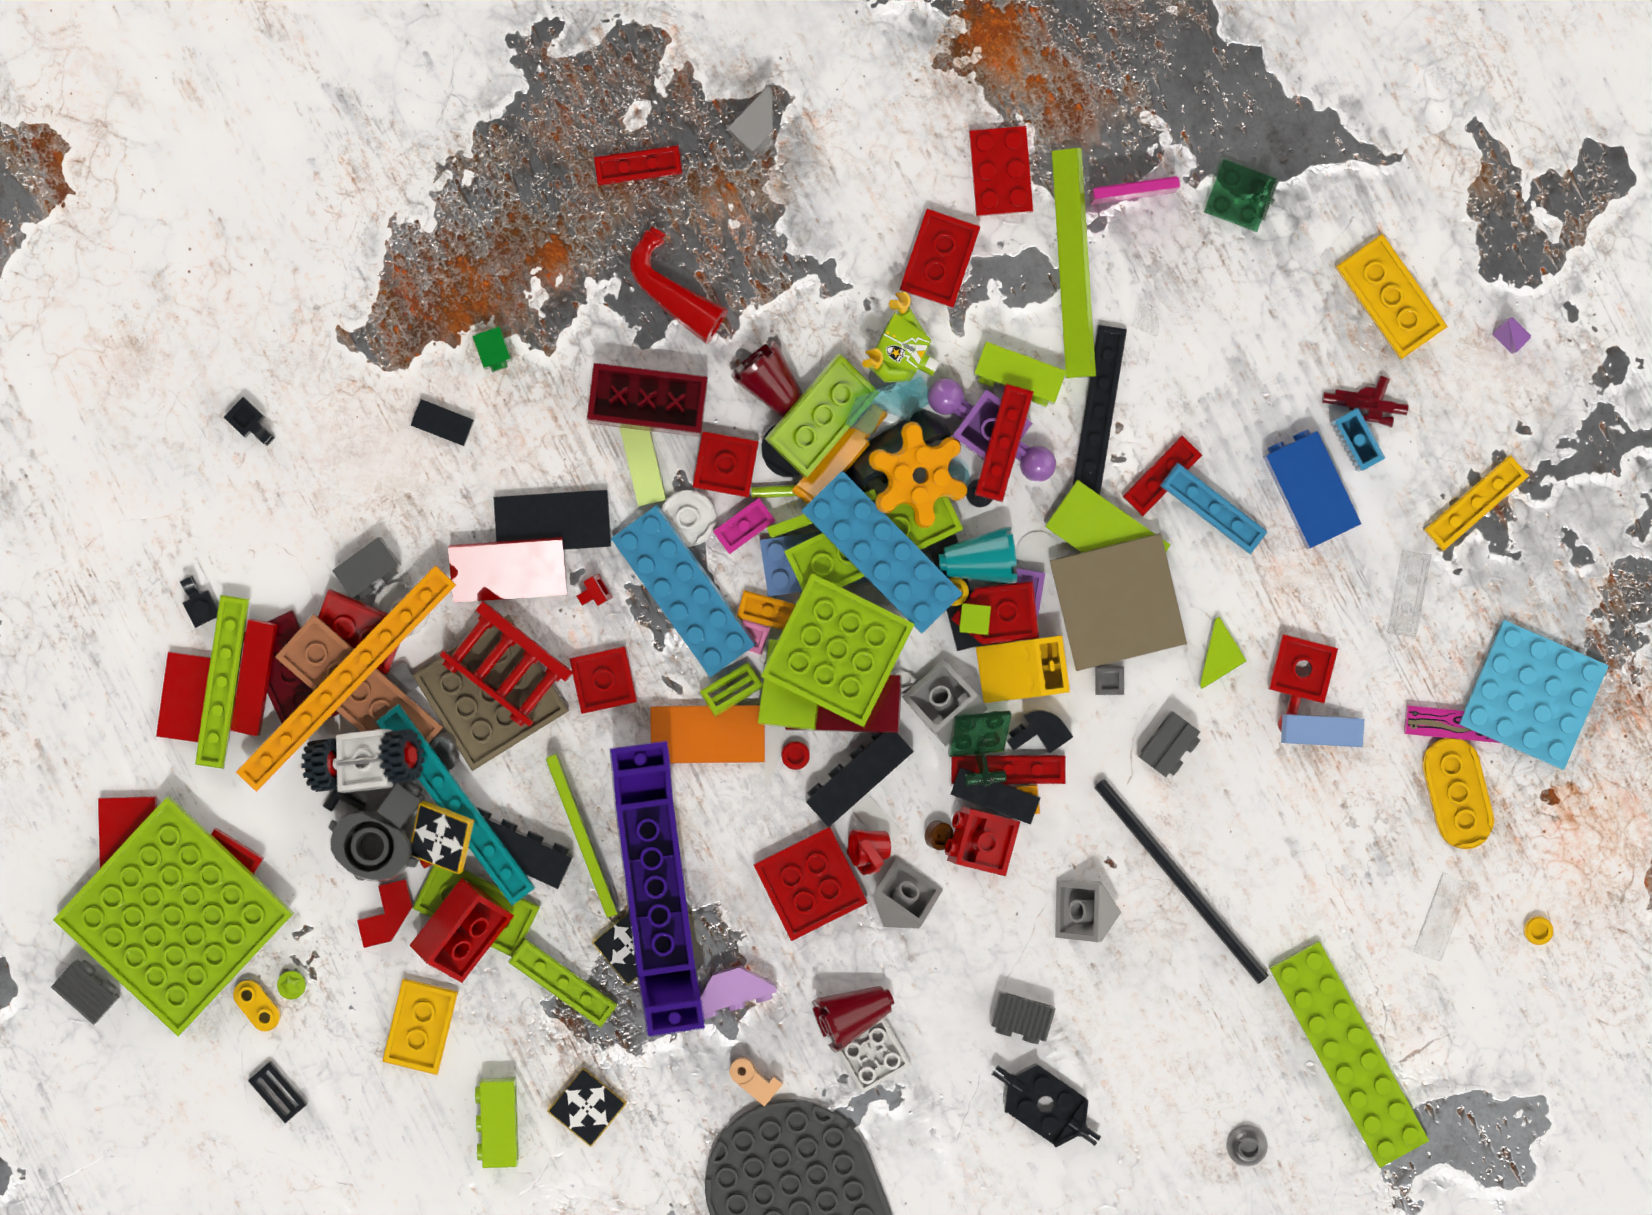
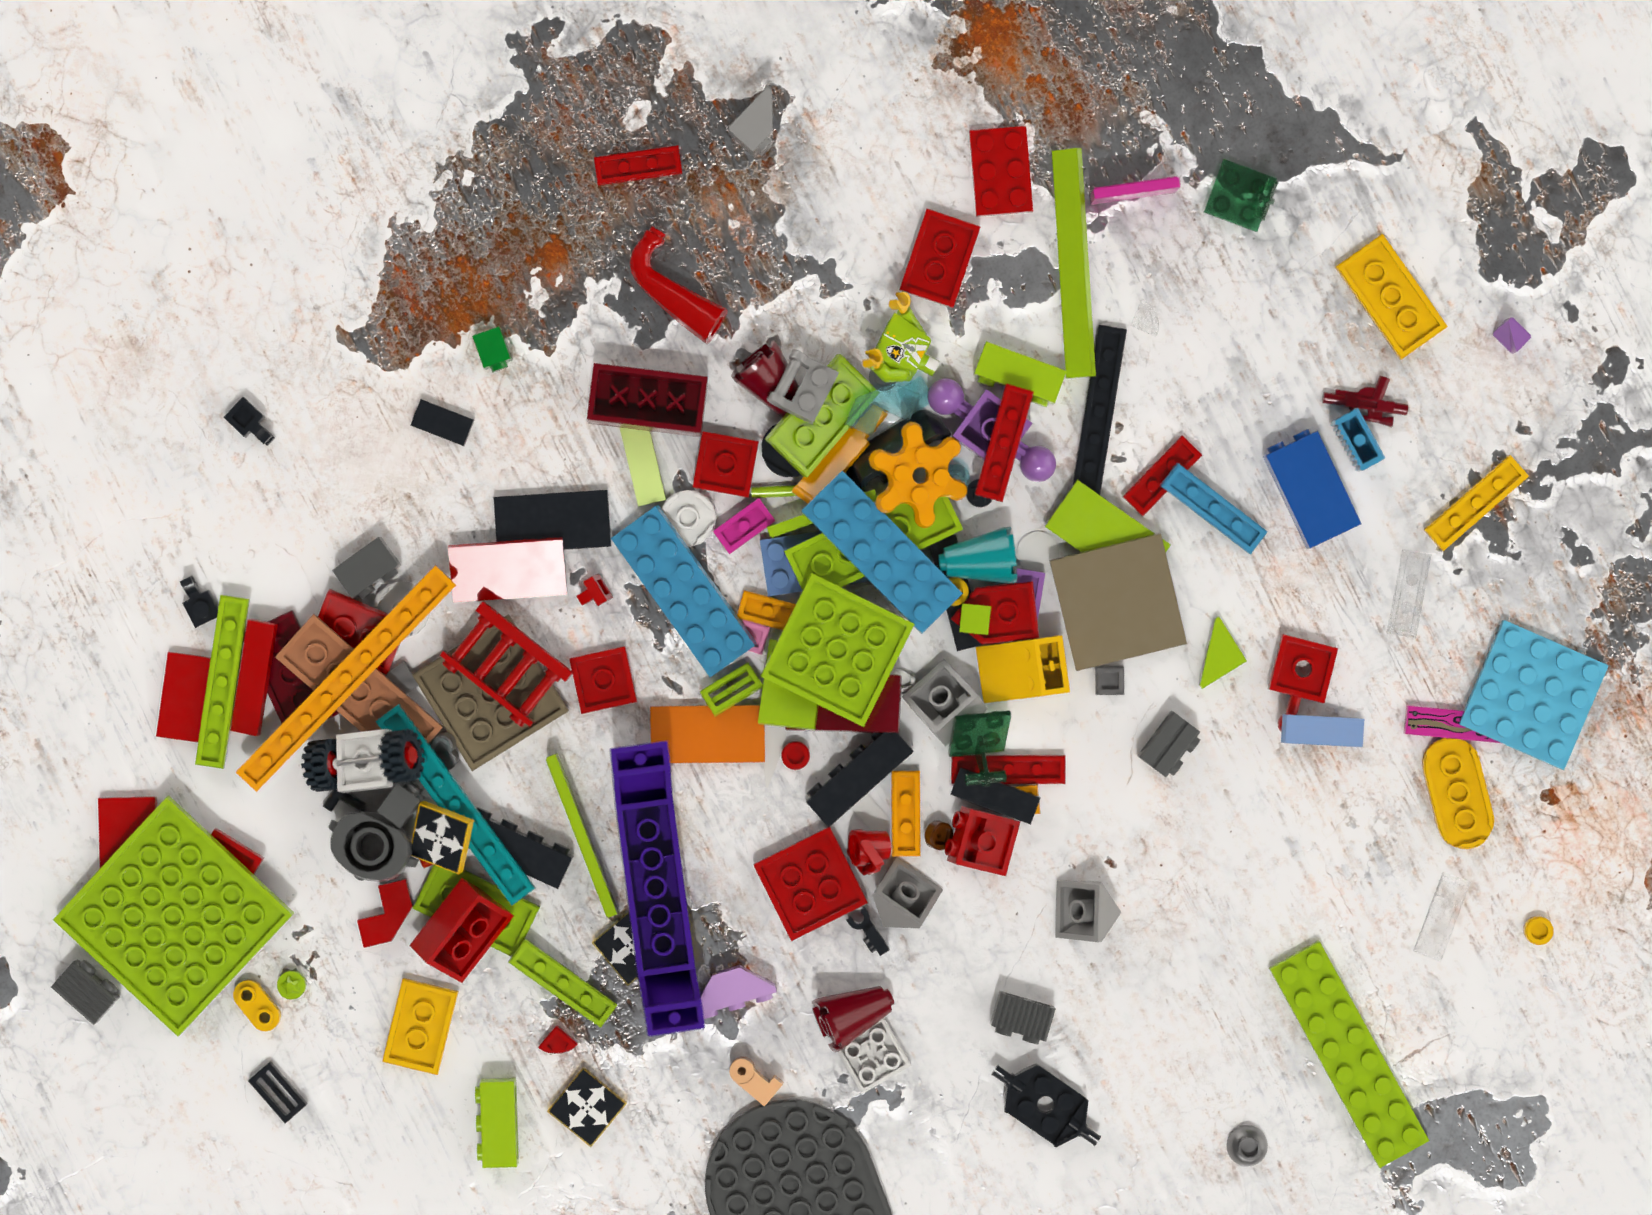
(558, 1042): none -> red tile
(811, 391): none -> light grey plate
(873, 938): none -> black plate
(905, 813): none -> light orange tile
(1045, 725): black brick -> none
(1181, 881): black piece -> none

